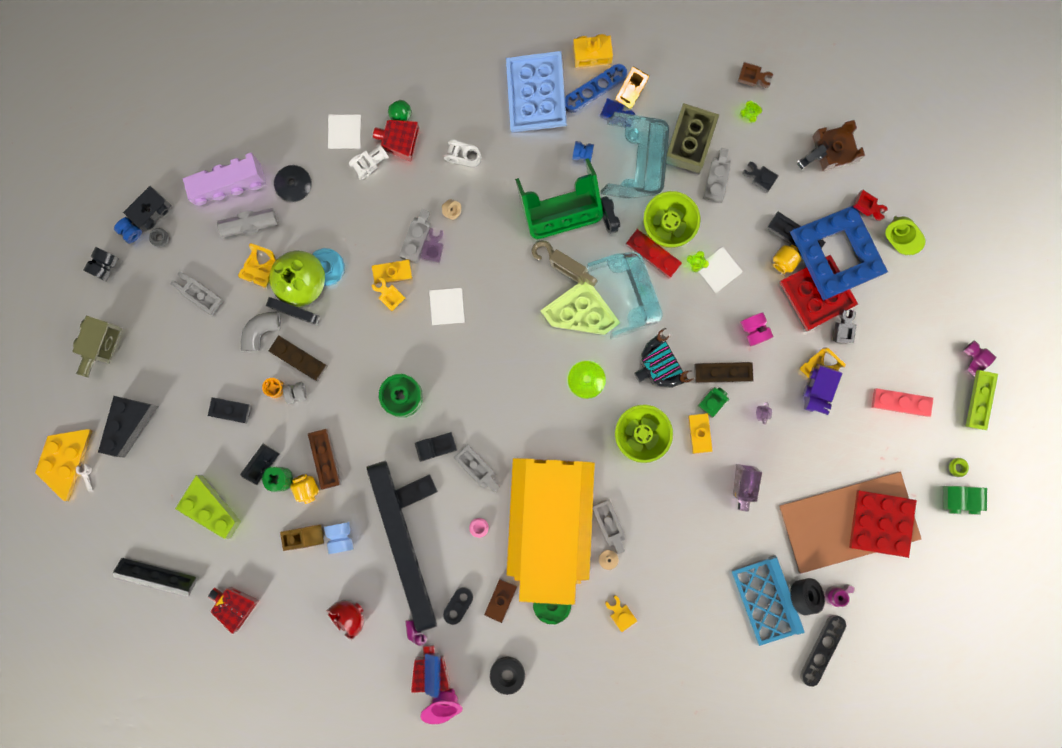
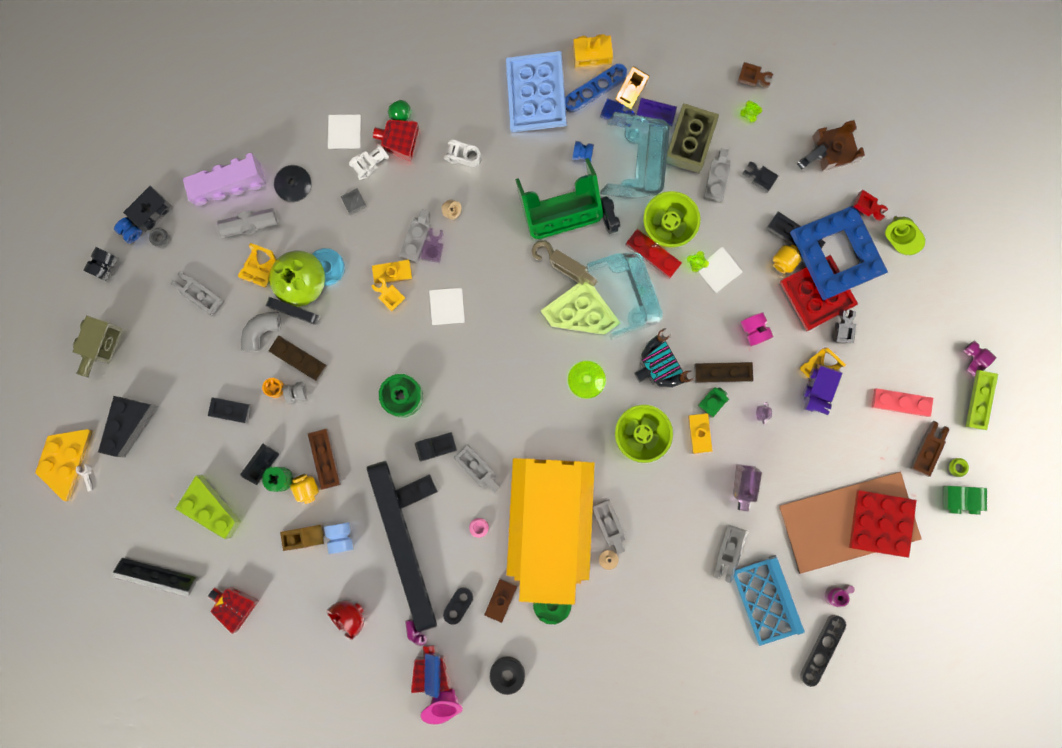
(353, 201): none -> dark grey tile
(622, 615): yellow plate -> none
(657, 110): none -> dark purple plate
(730, 552): none -> light grey hinge
(807, 596): black tyre -> none
(930, 450): none -> reddish brown hinge

